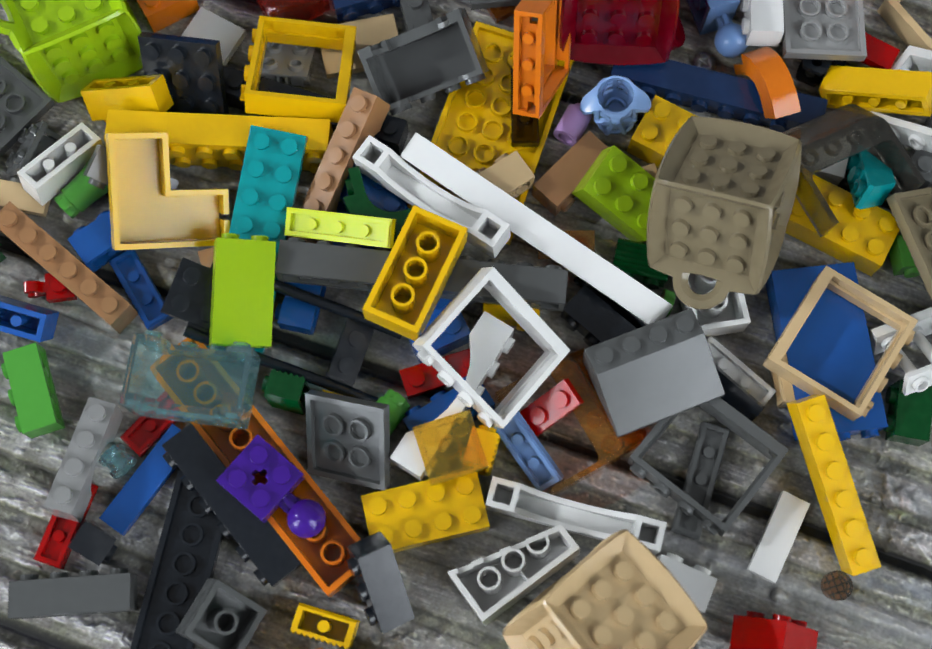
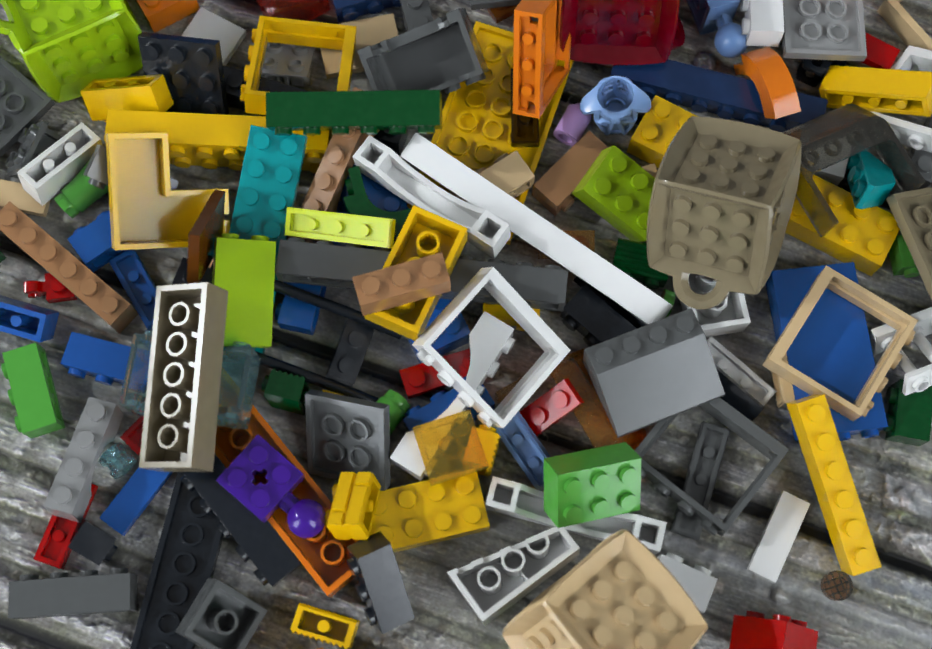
(96, 358): none -> blue brick
(184, 378): none -> dark tan brick
(202, 236): none -> reddish brown tile
(353, 506): none -> yellow brick
(354, 111): none -> dark green brick
(402, 284): none -> medium nougat brick
(592, 484): none -> bright green brick

